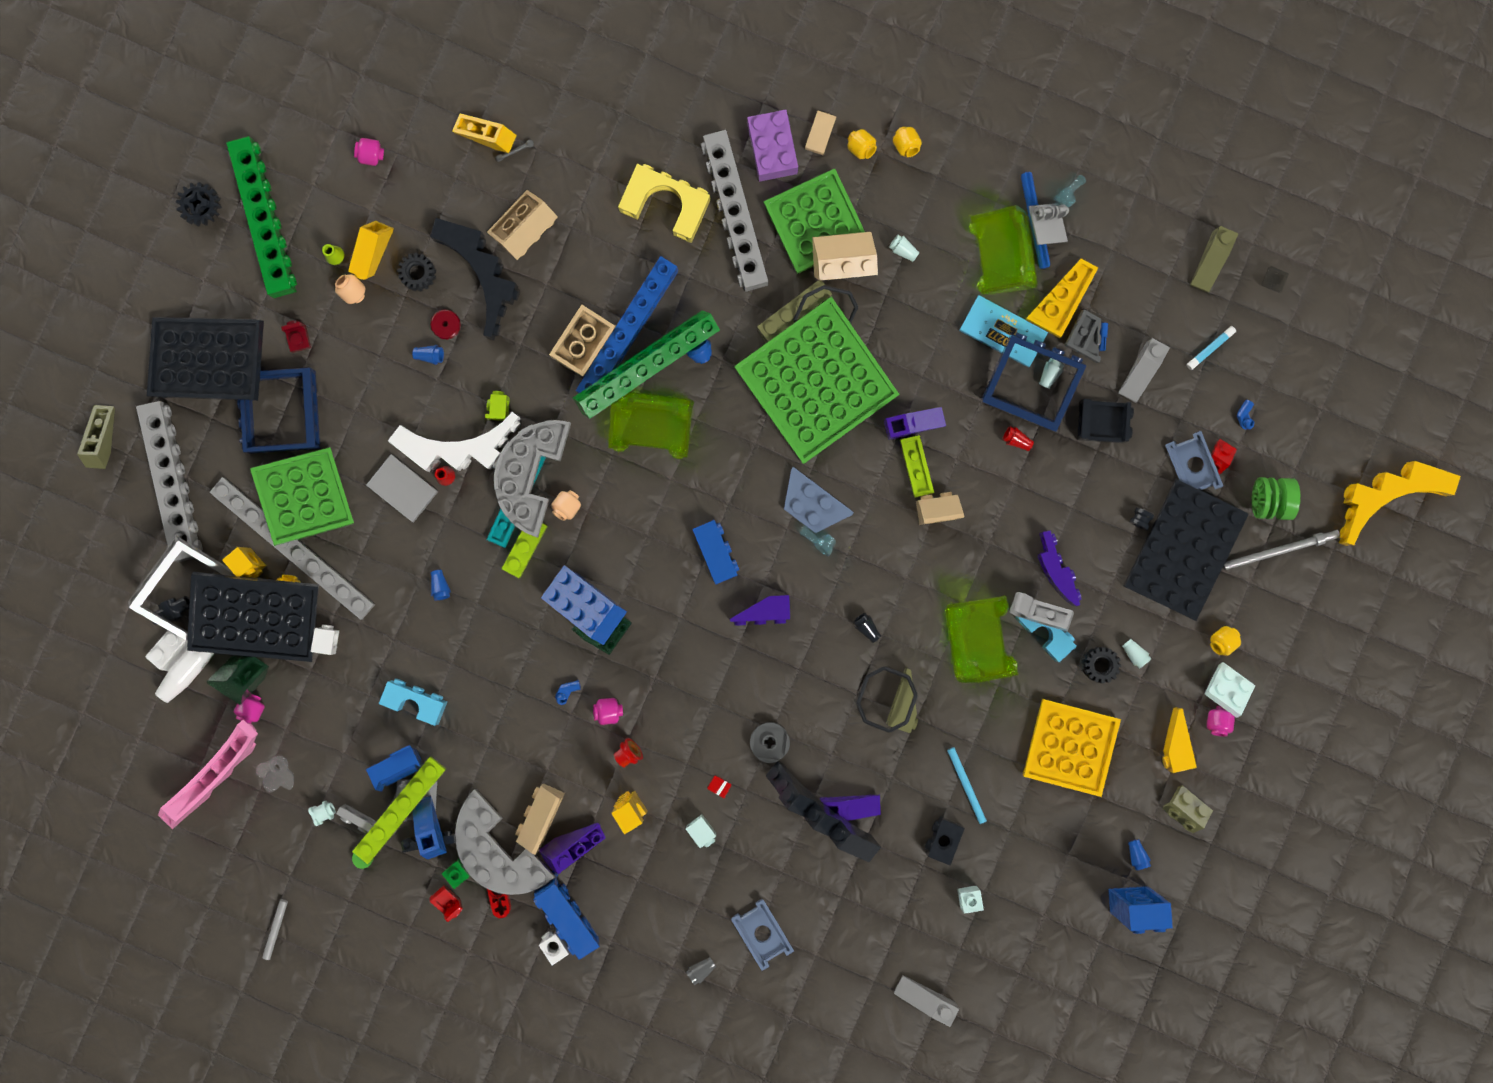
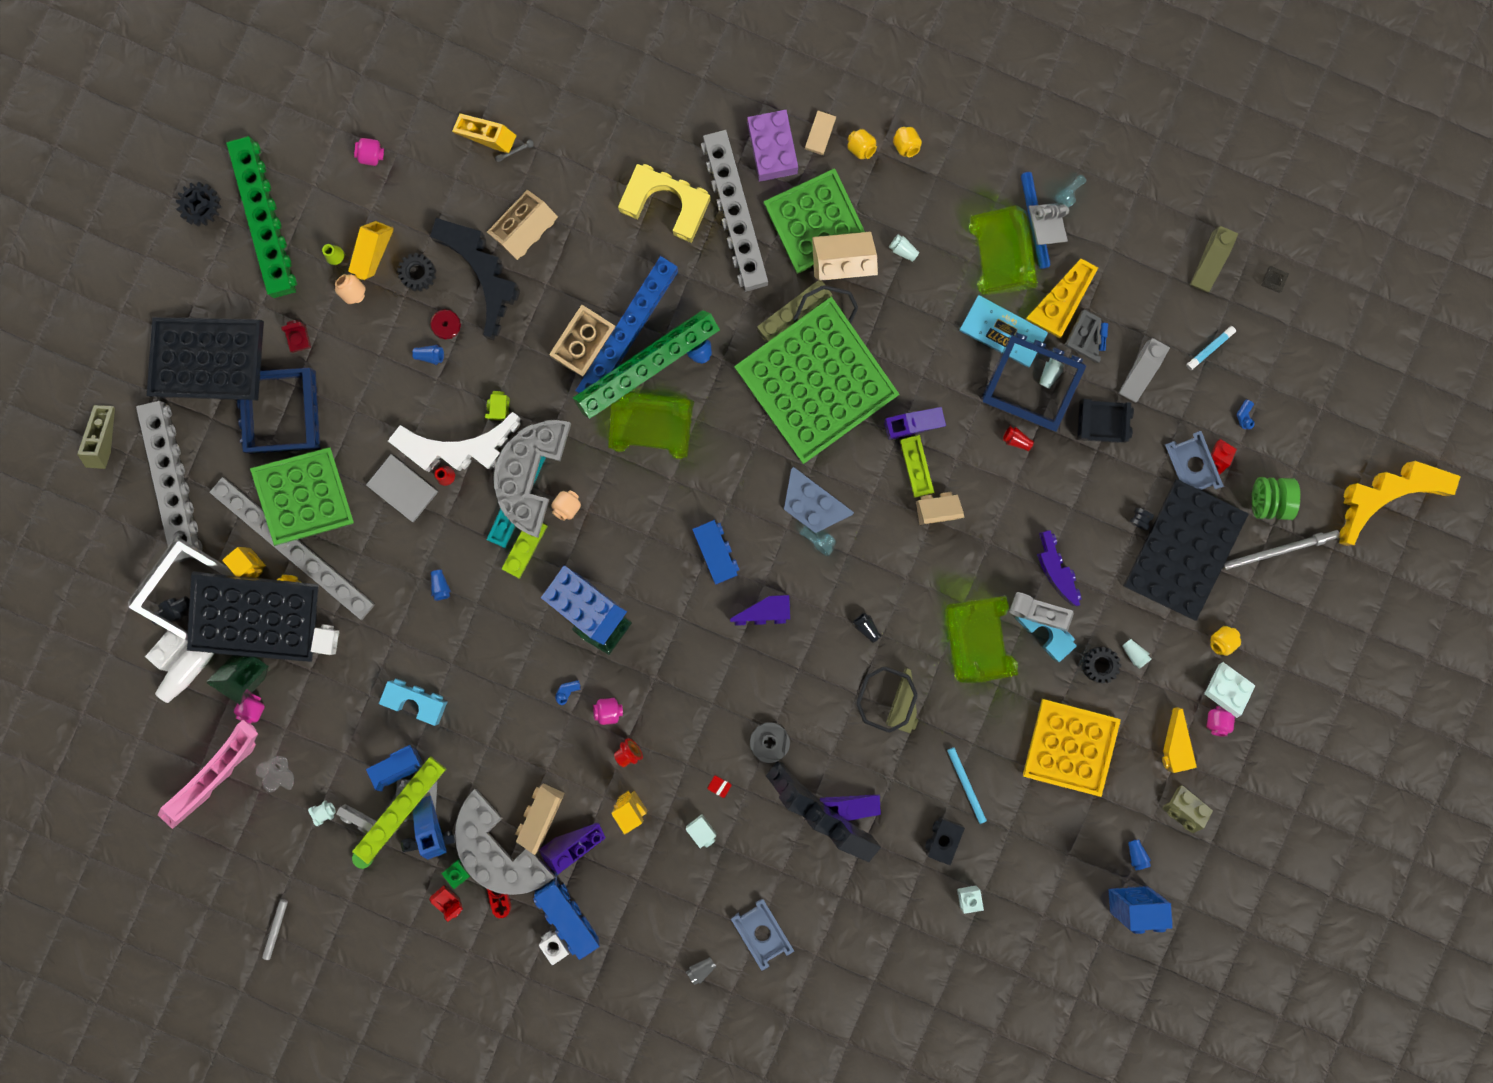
(927, 1000): light grey slope -> none

